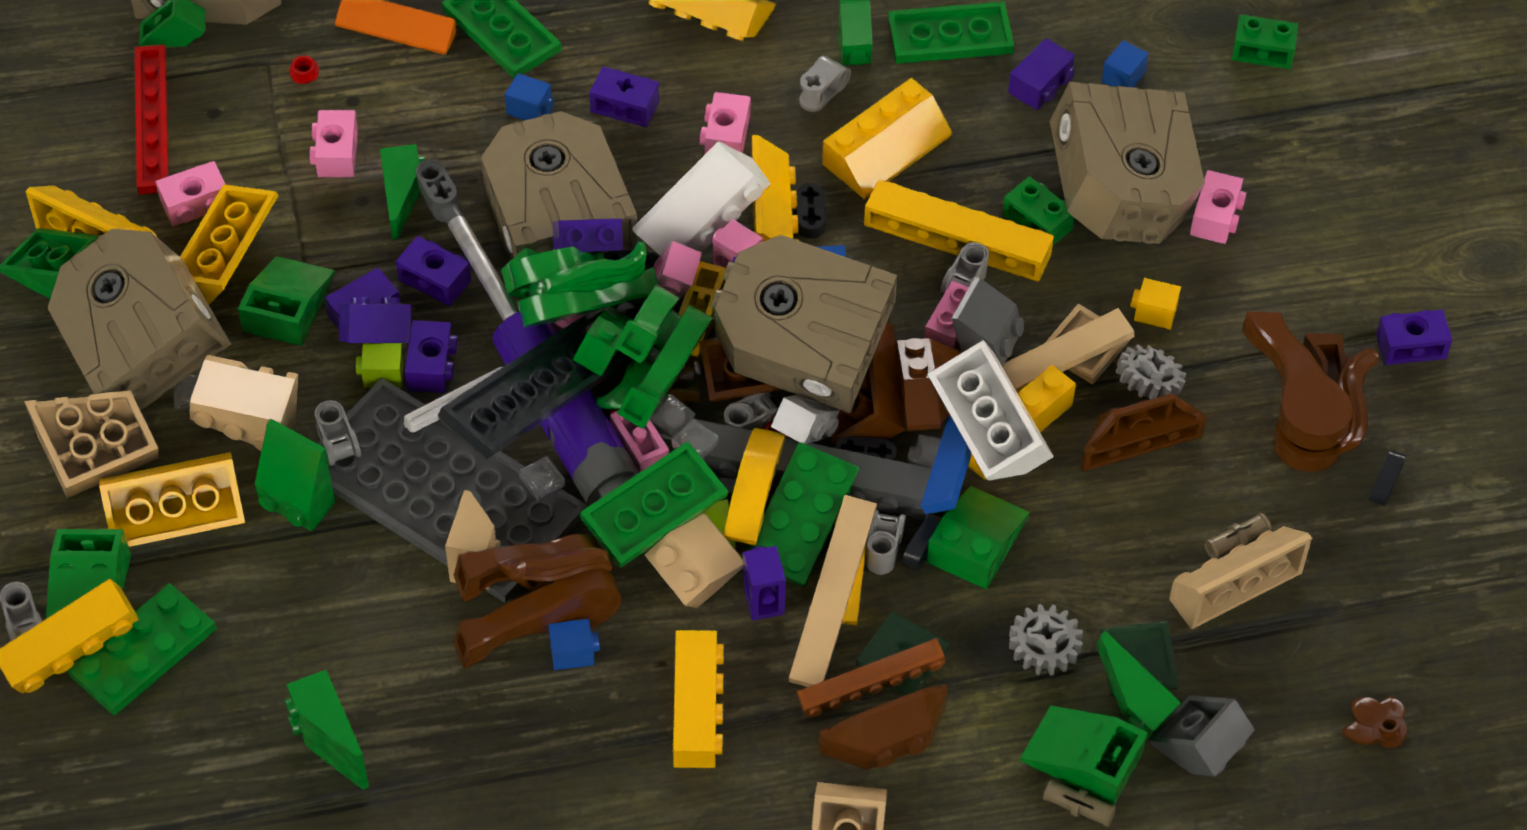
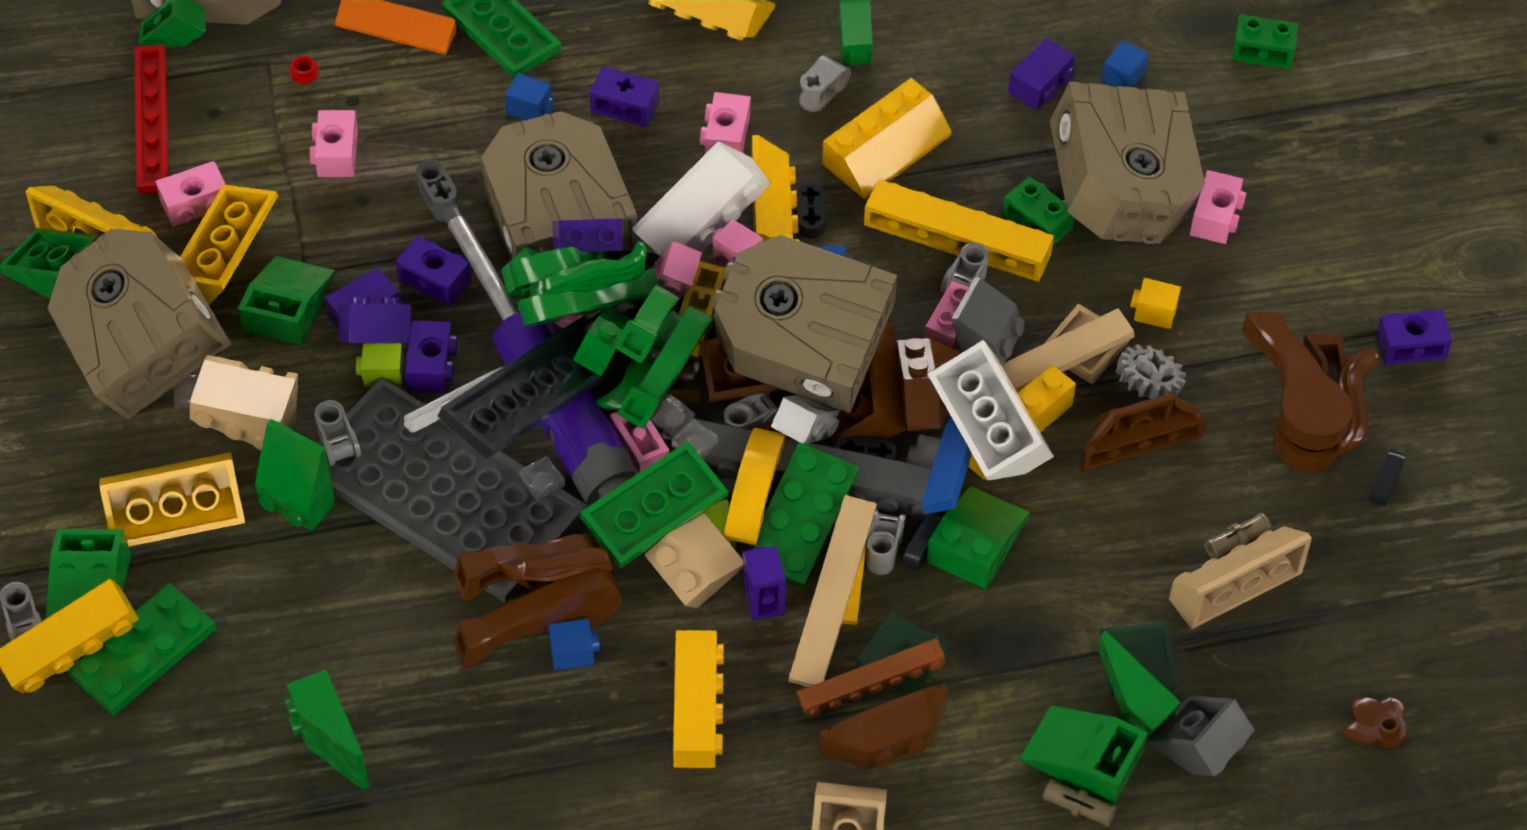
(92, 437): tan wedge -> none
(400, 183): green slope -> none
(469, 532): tan slope -> none
(950, 32): green plate -> none
(1043, 641): light grey gear -> none

